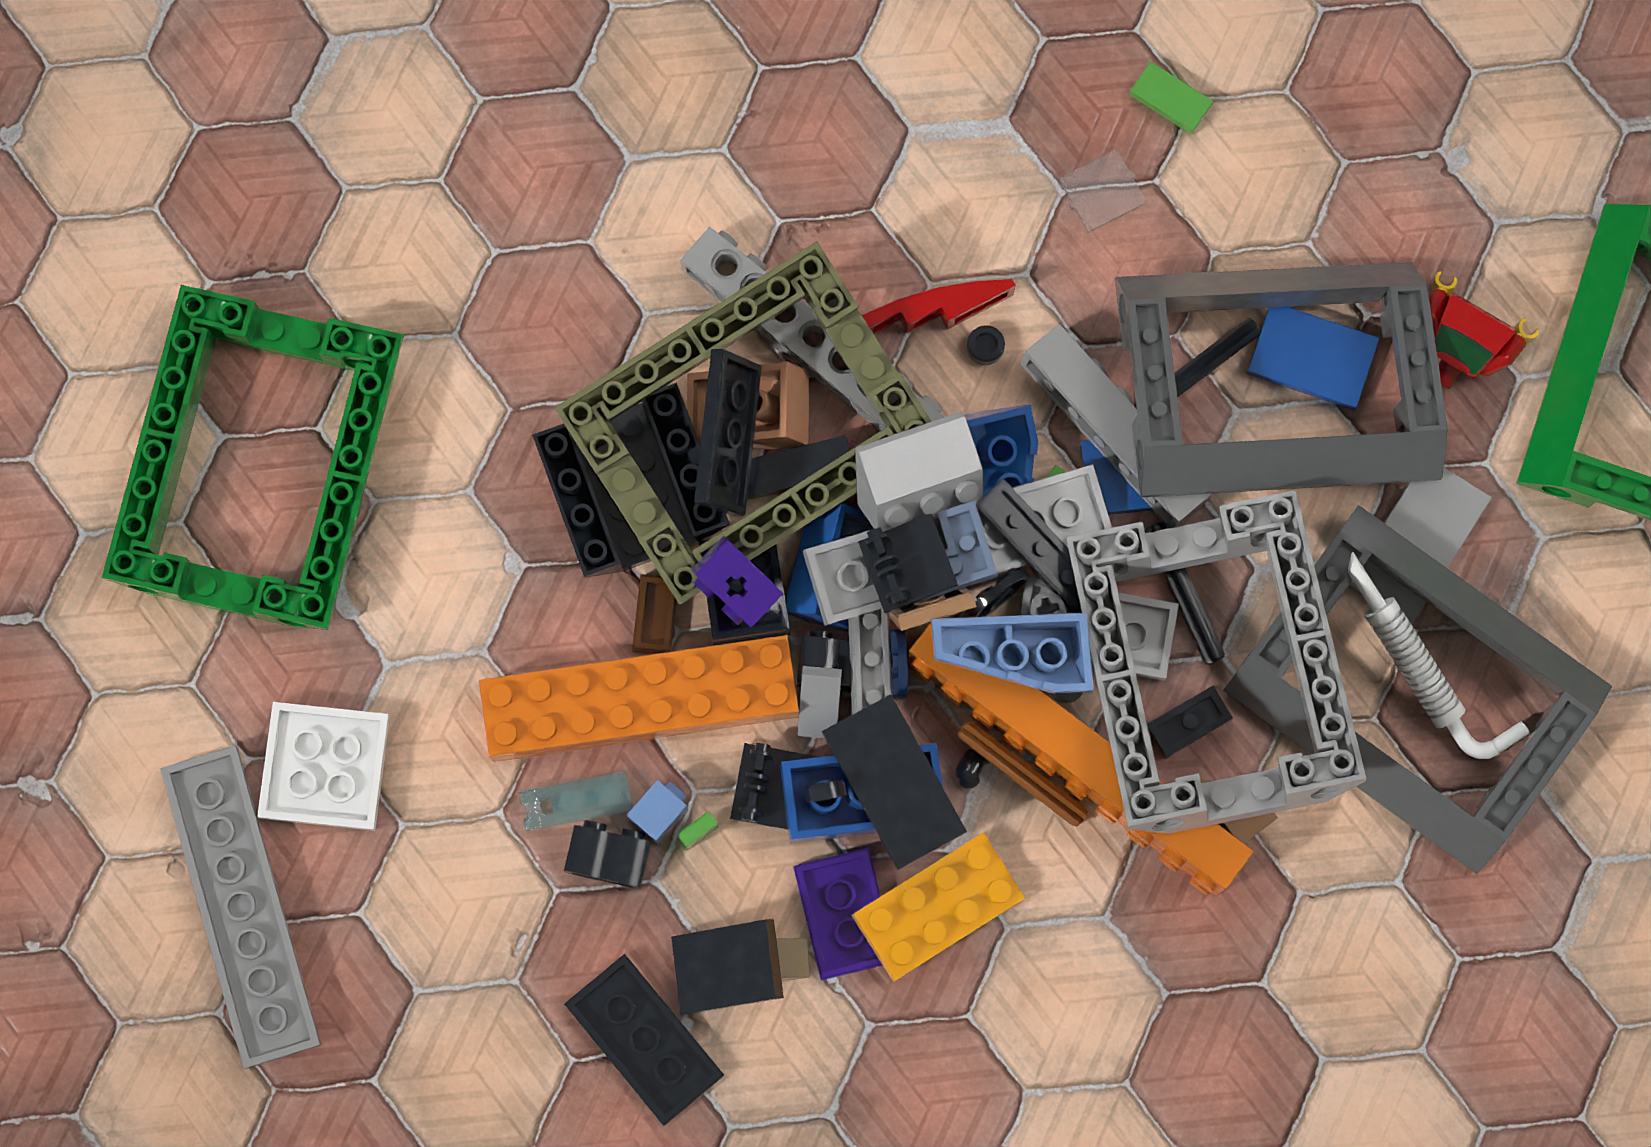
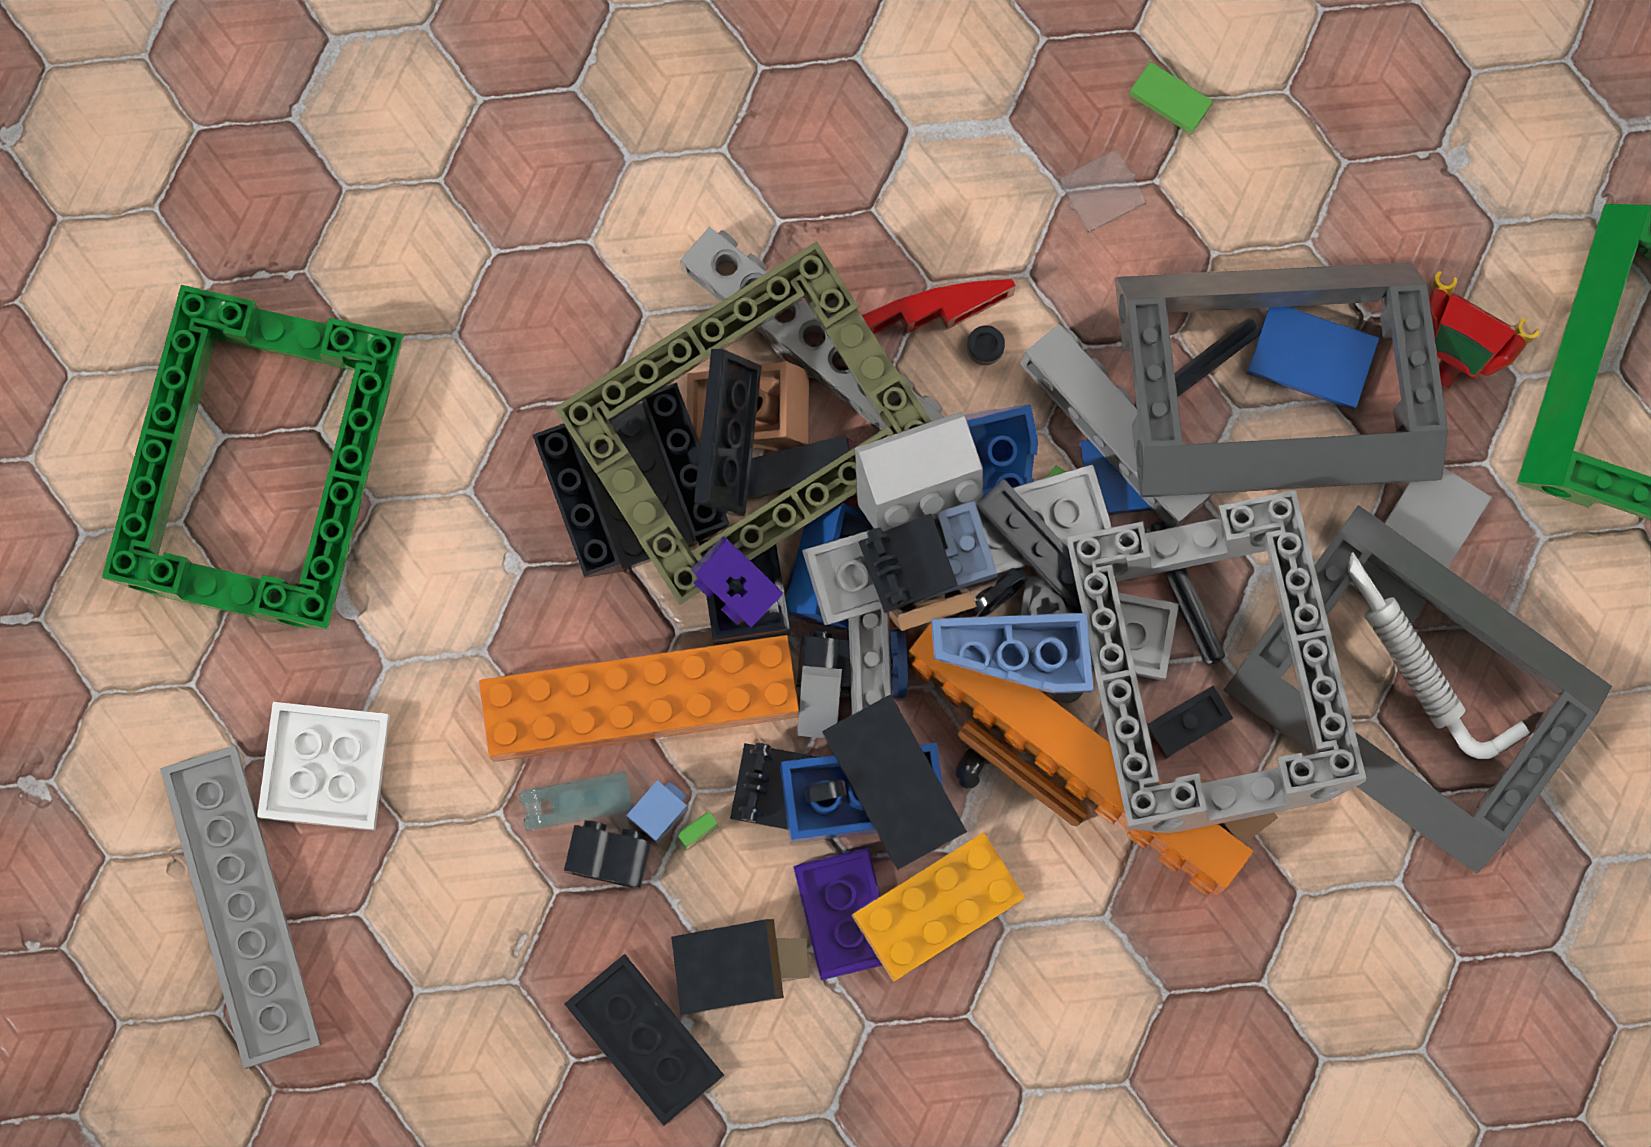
(654, 616): reddish brown tile -> none

